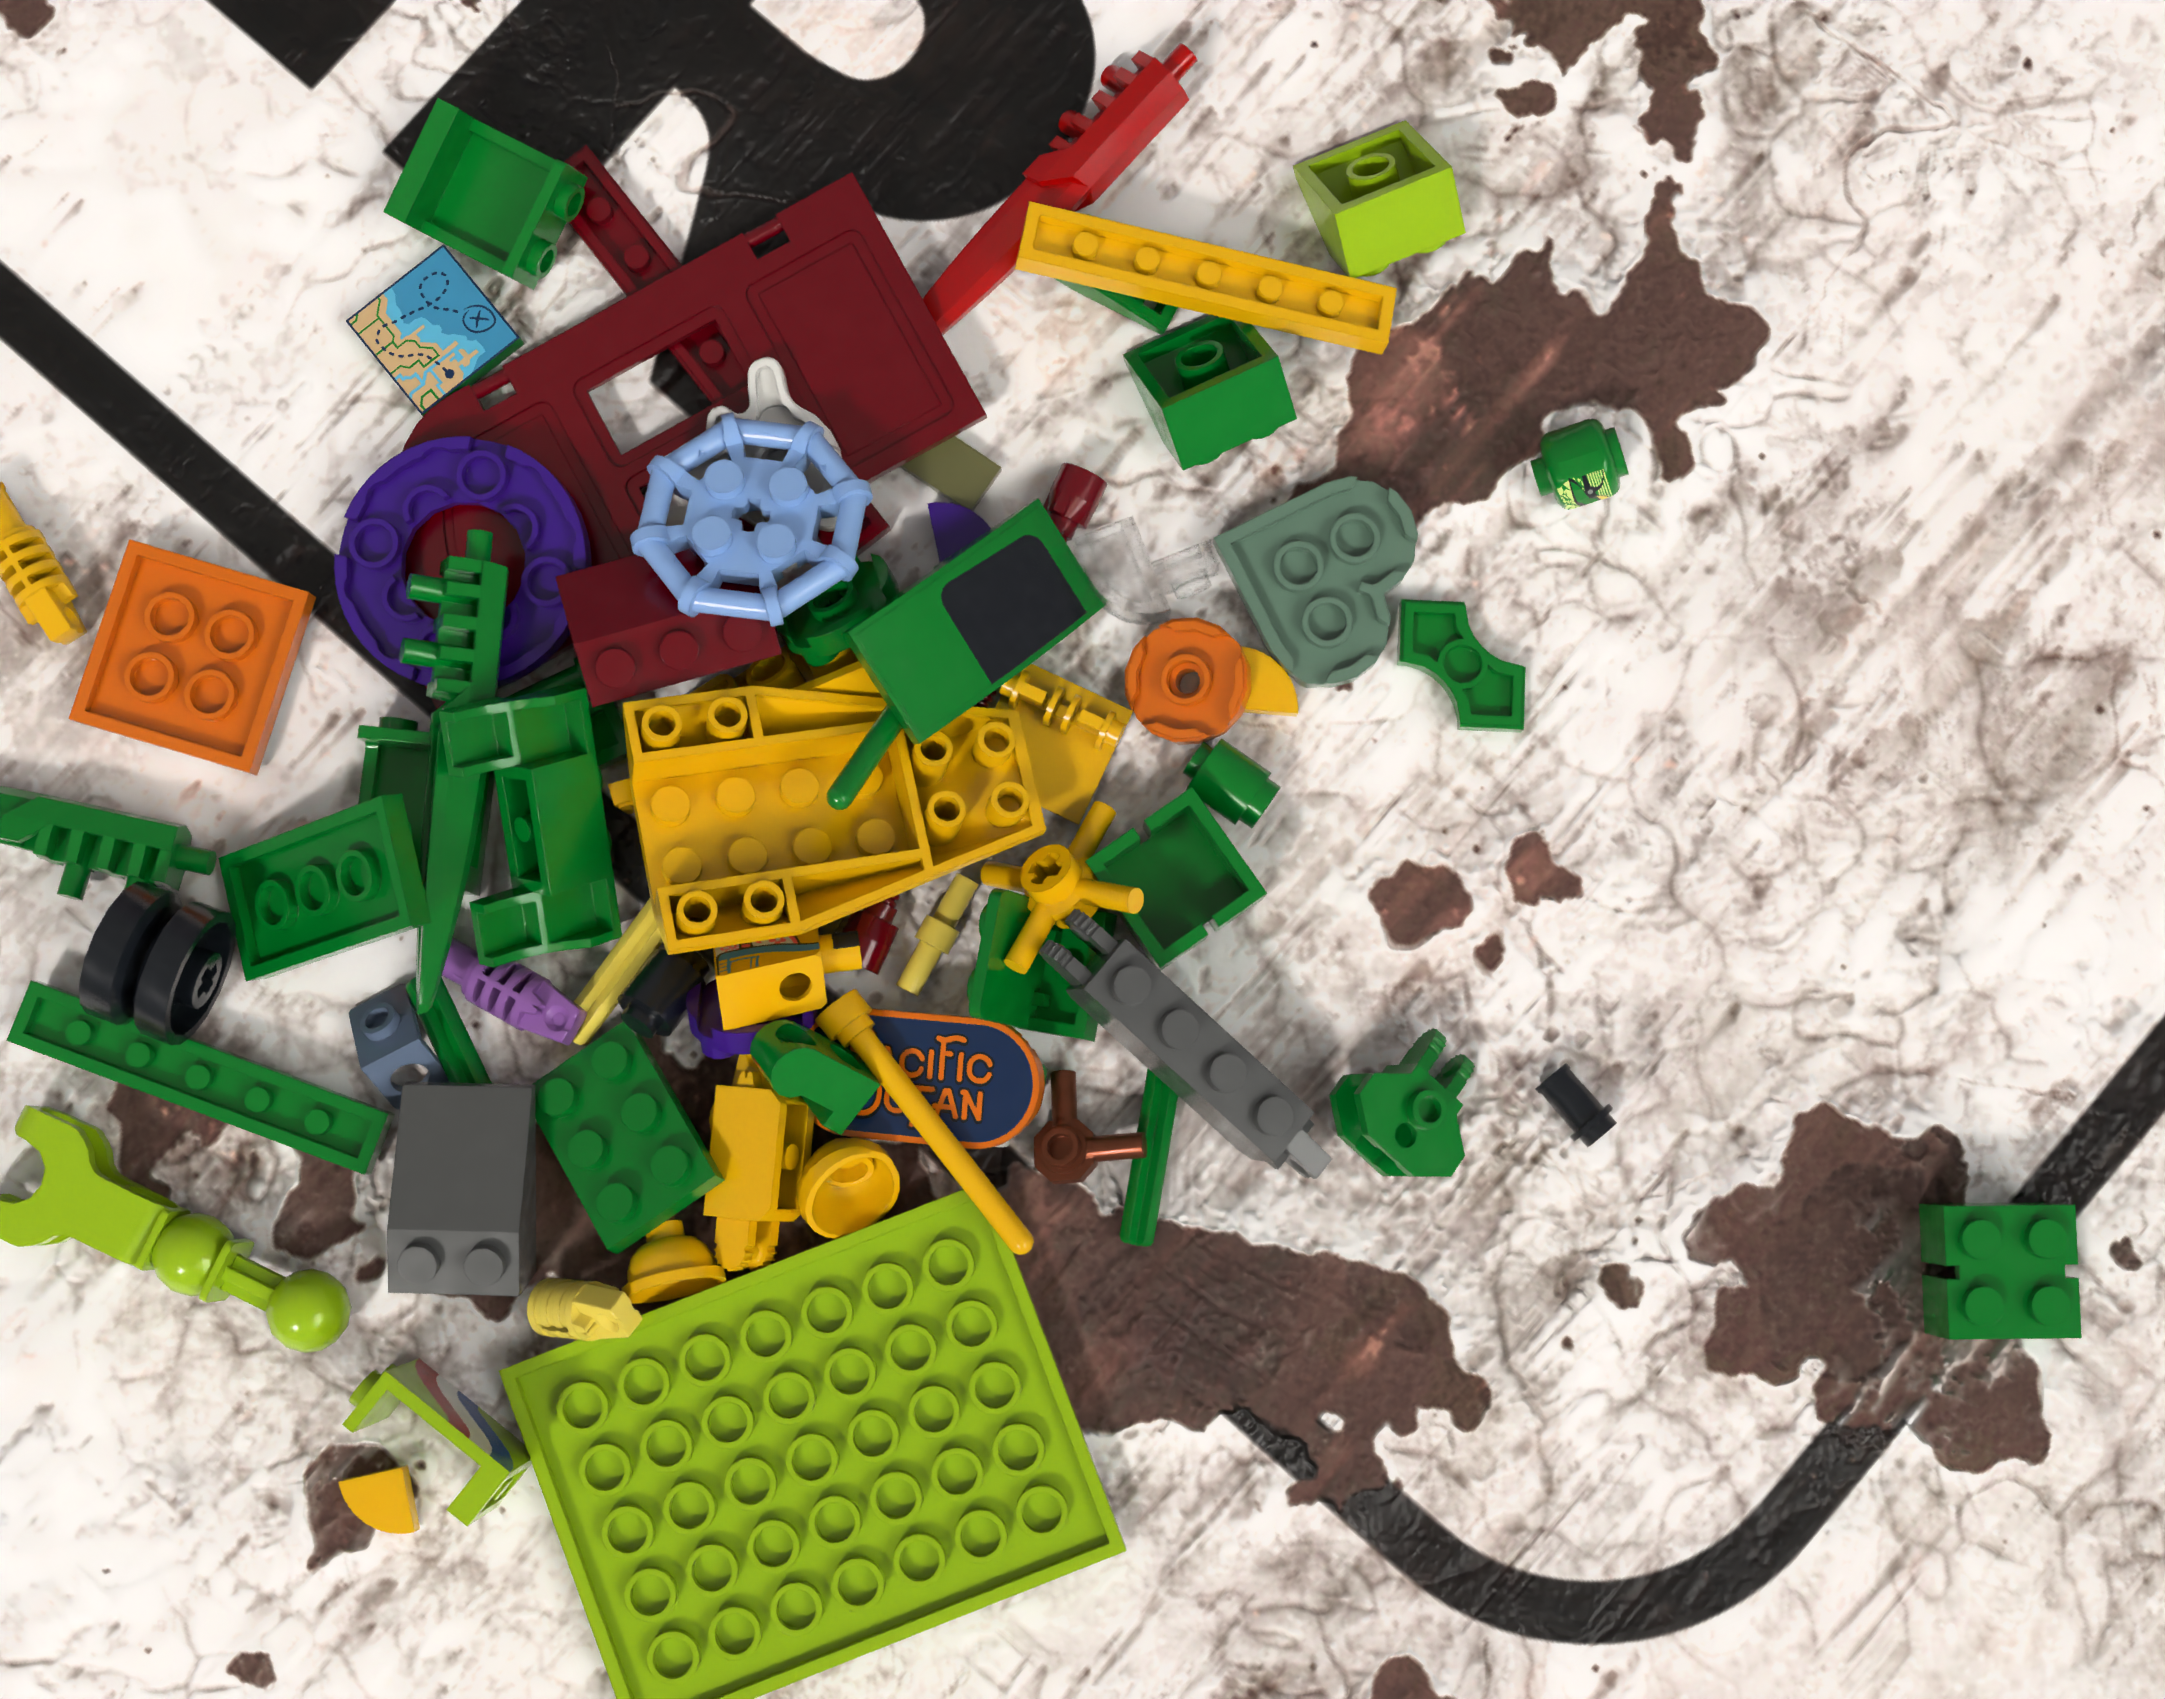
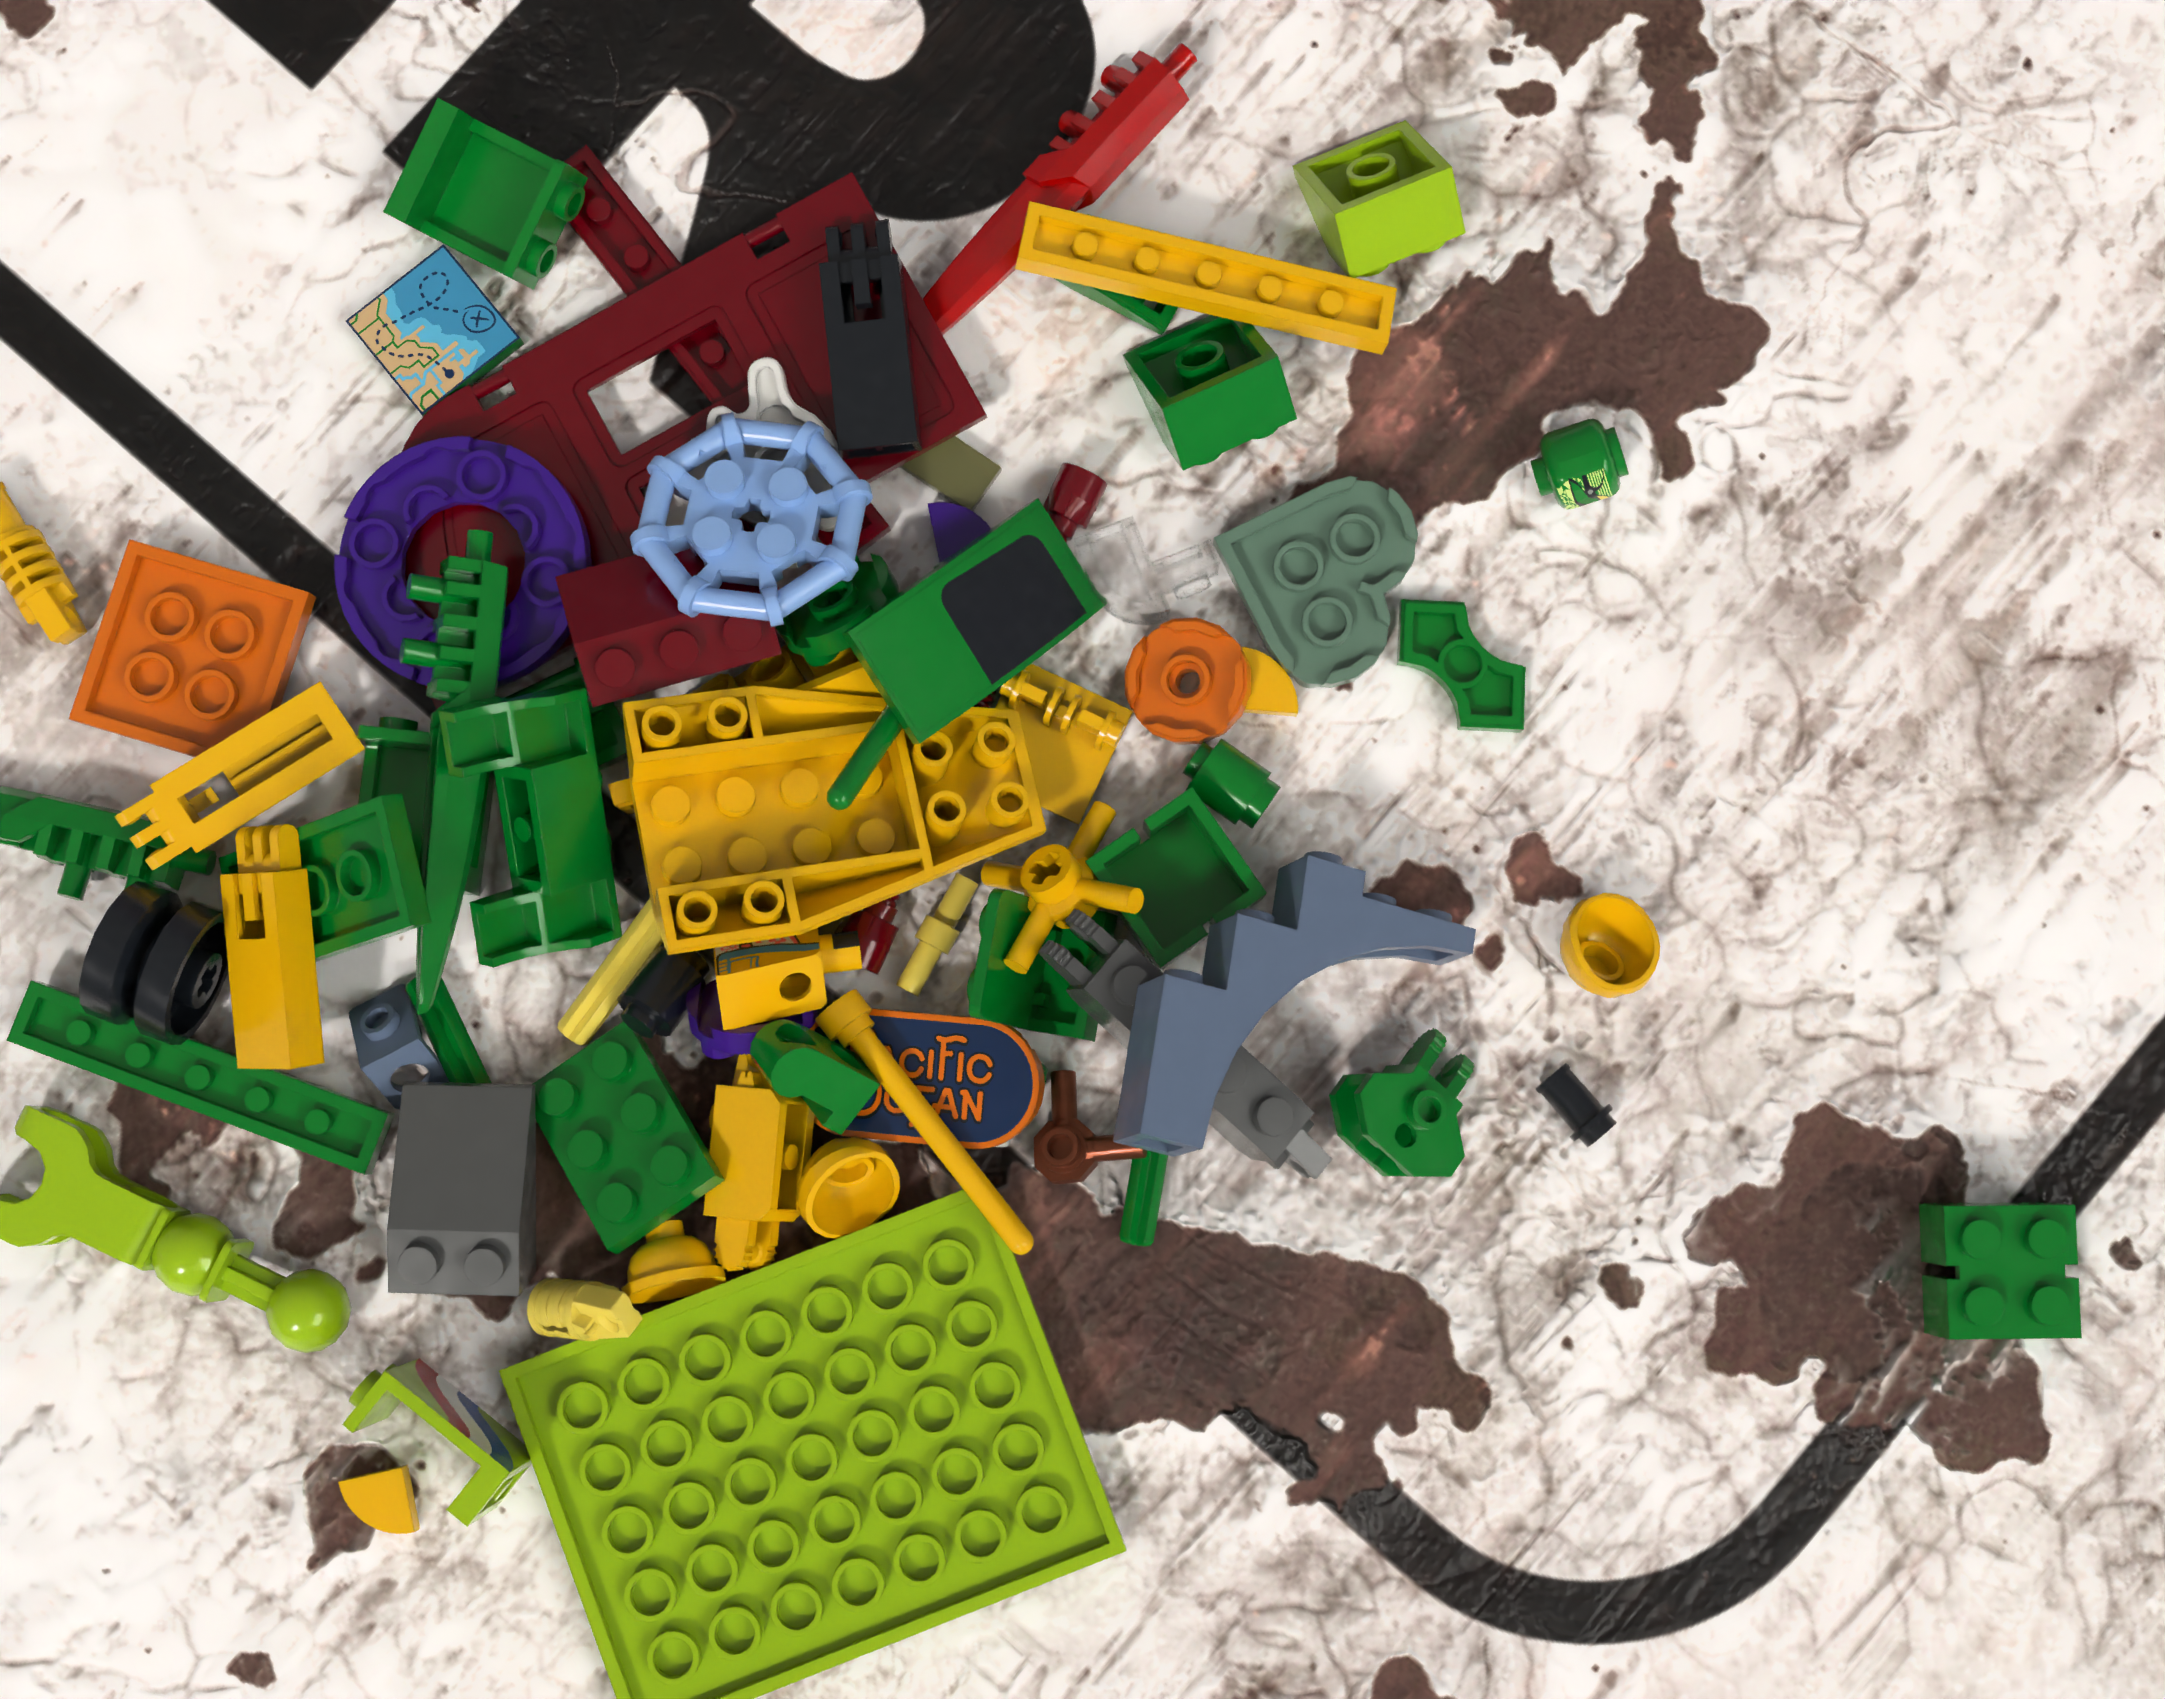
(262, 764): none -> yellow hinge
(271, 952): none -> yellow hinge
(514, 995): medium lavender hinge -> none
(870, 357): none -> black hinge
(1195, 1023): none -> sand blue arch
(1609, 945): none -> yellow piece

